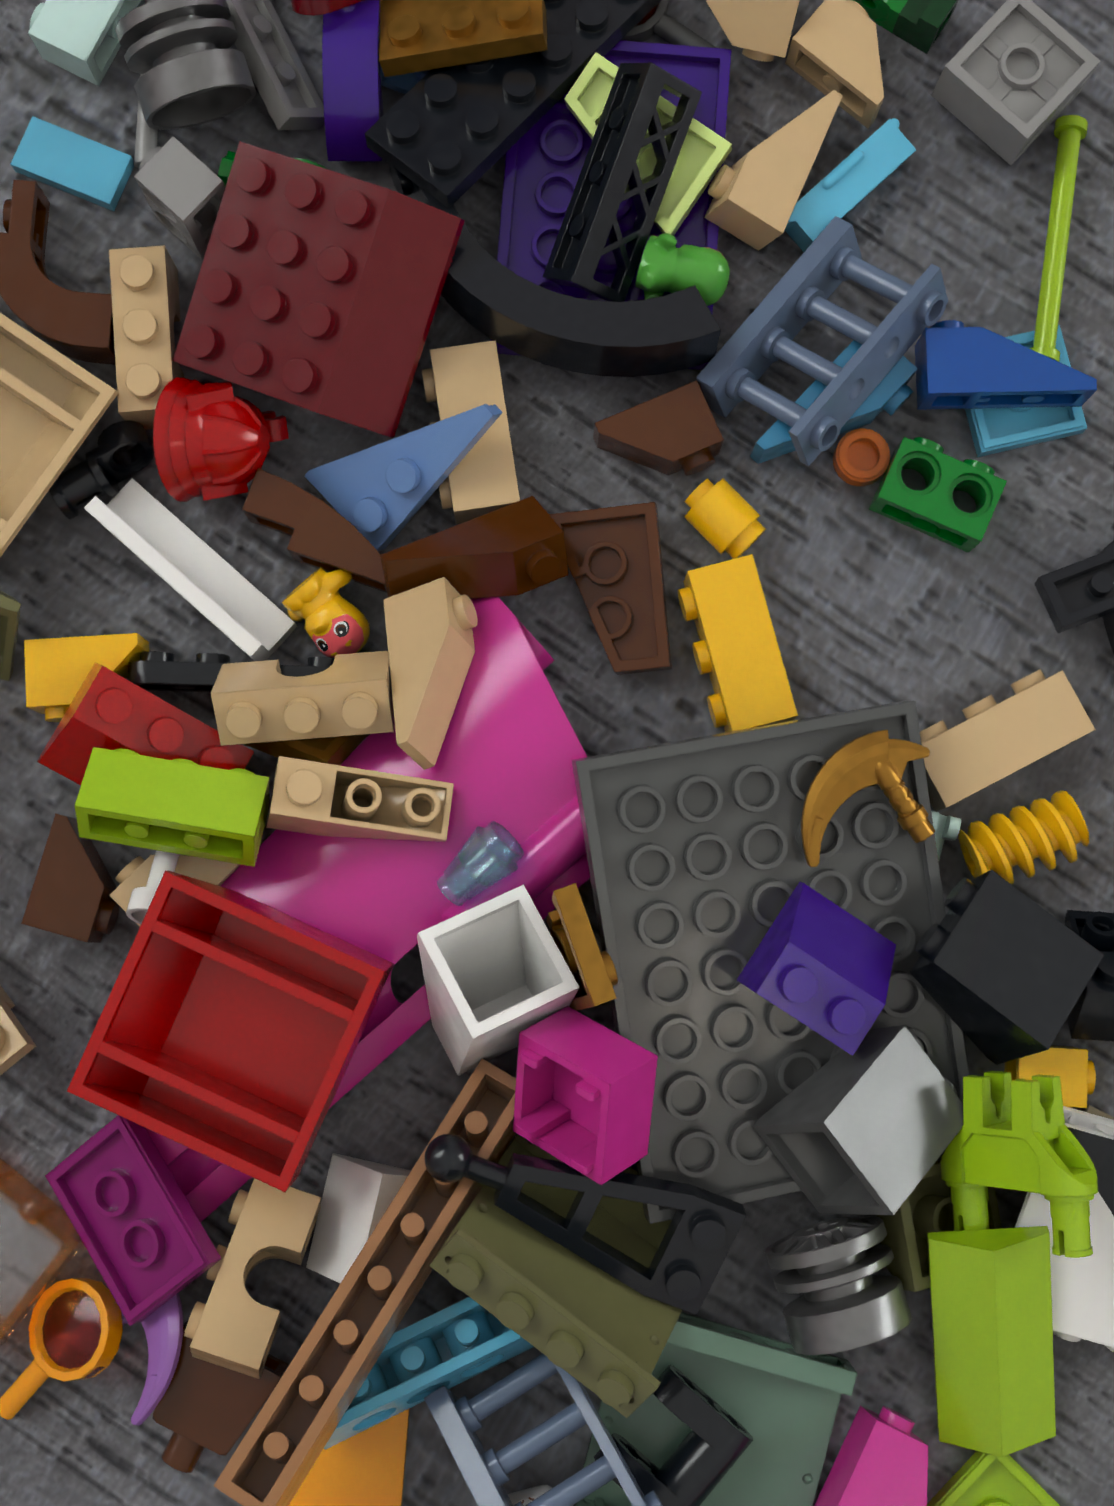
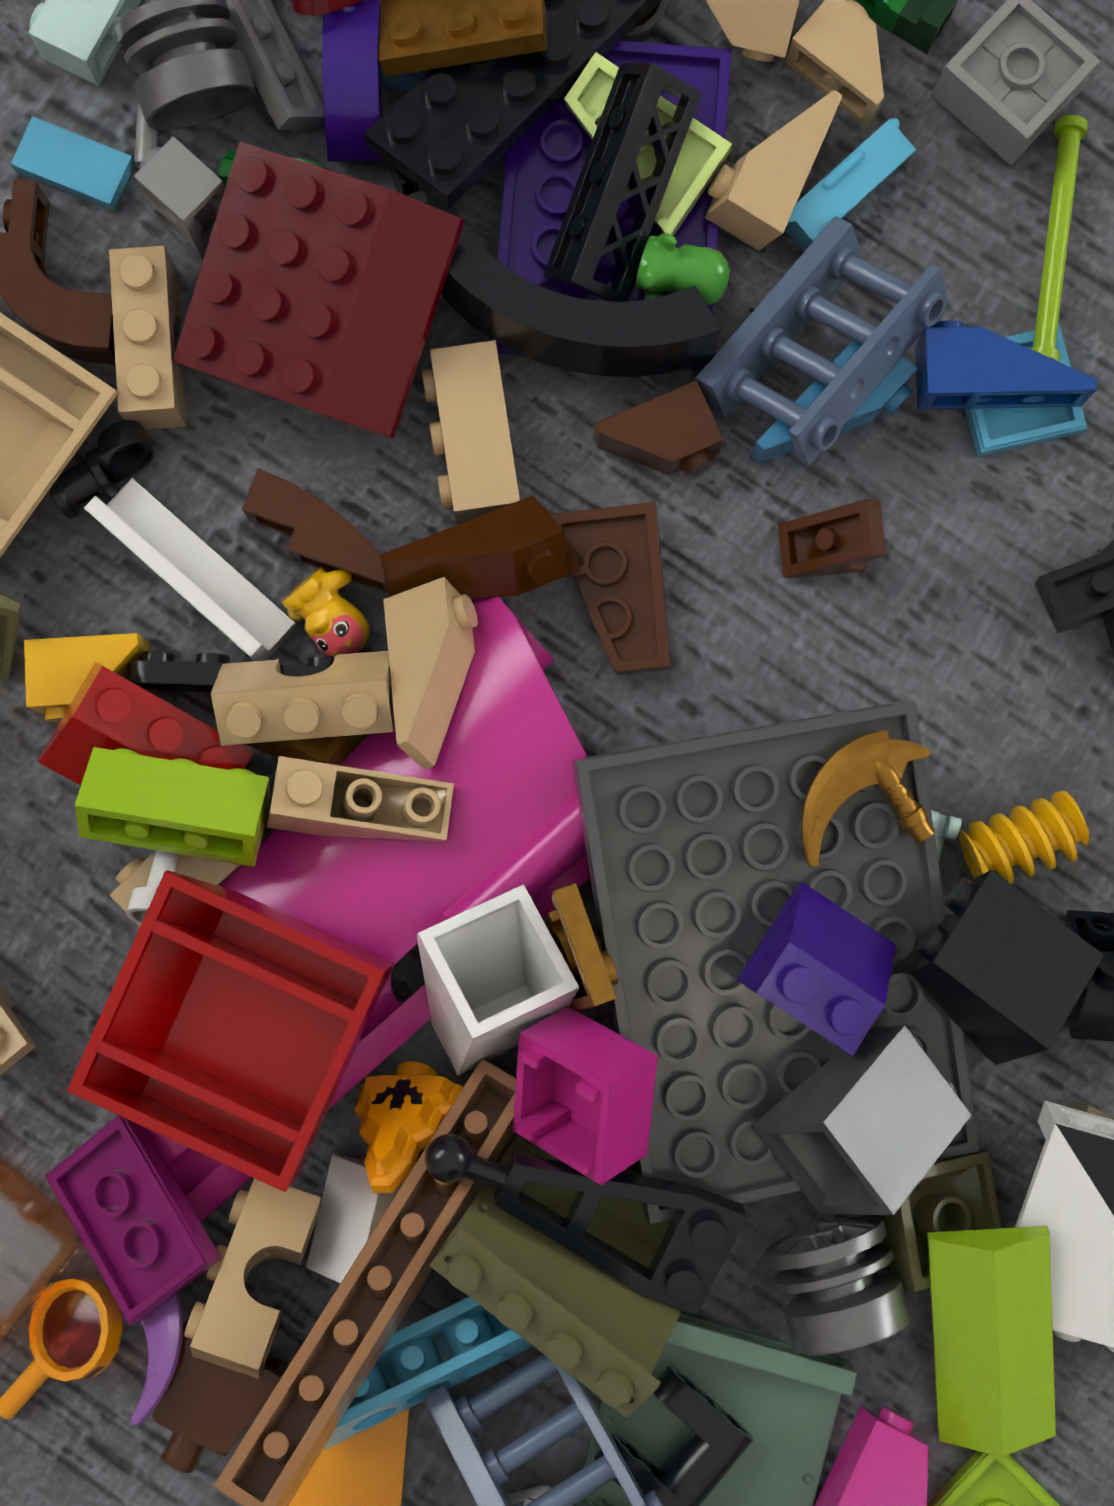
(72, 887): reddish brown slope -> none
(210, 439): red helmet -> none
(393, 480): medium blue wing -> none
(400, 1119): none -> light orange rock
(482, 861): clear light blue cone -> none
(723, 517): yellow brick -> none
(737, 645): yellow brick -> none
(832, 540): none -> reddish brown slope
(861, 457): orange tile -> none
(933, 508): green brick -> none
(1002, 737): tan brick -> none
(1020, 1142): lime connector -> none
(1070, 1063): yellow brick -> none

